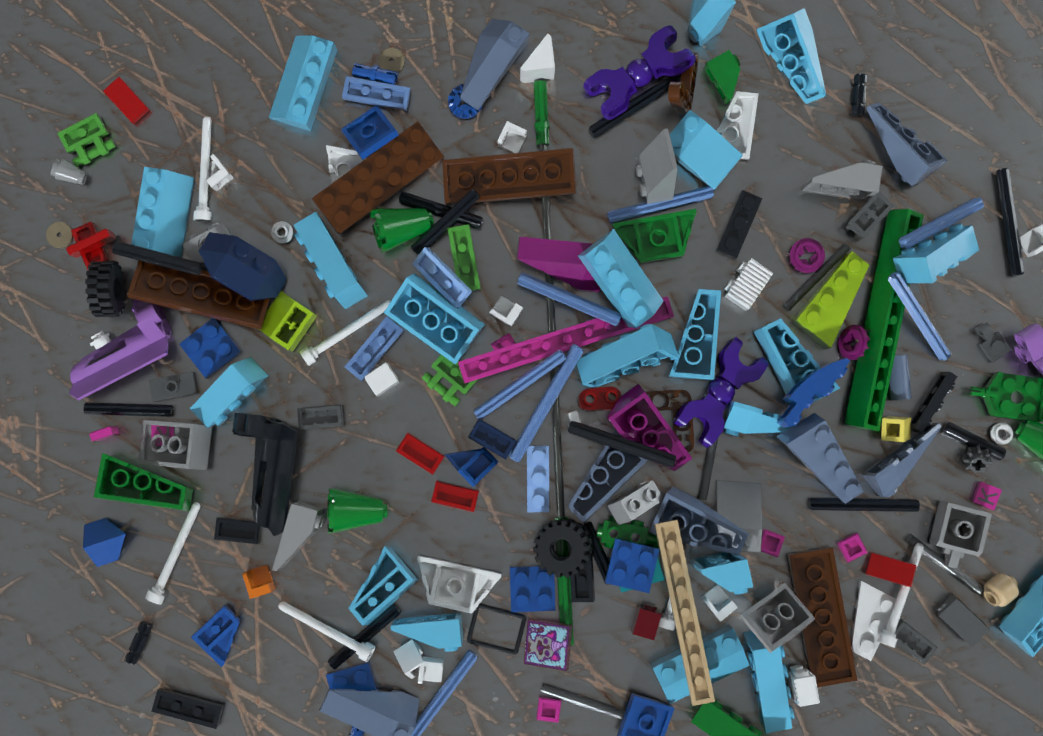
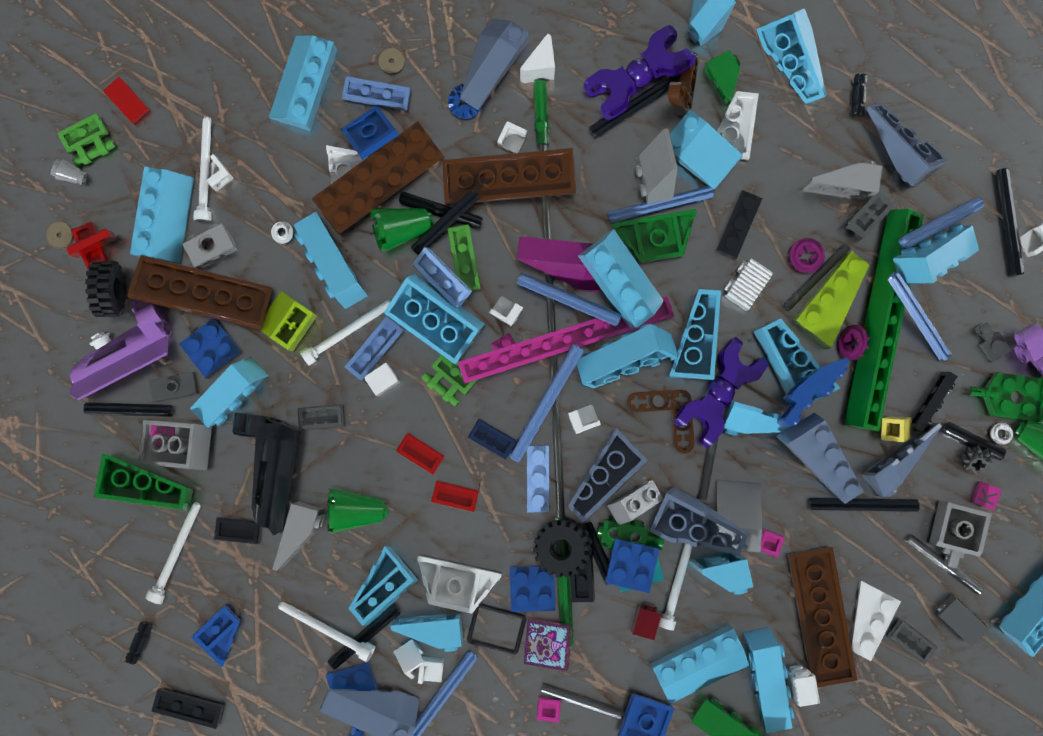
(102, 541): blue slope -> none
(104, 433): dark pink tile -> none
(157, 258): black axle -> none
(241, 266): dark blue wedge -> none
(258, 581): orange panel -> none
(375, 73): blue pin -> none
(472, 463): blue slope -> none
(520, 384): medium blue axle -> none
(600, 399): red plate -> none
(622, 444): black axle -> none
(641, 422): magenta wedge -> none
(684, 612): tan plate -> none
(718, 602): white panel -> none
(777, 618): light grey slope -> none
(851, 547): dark pink tile -> none
(888, 636): white piece -> none
(891, 570): red tile -> none
(900, 379): sand blue piece -> none
(1001, 590): tan head -> none

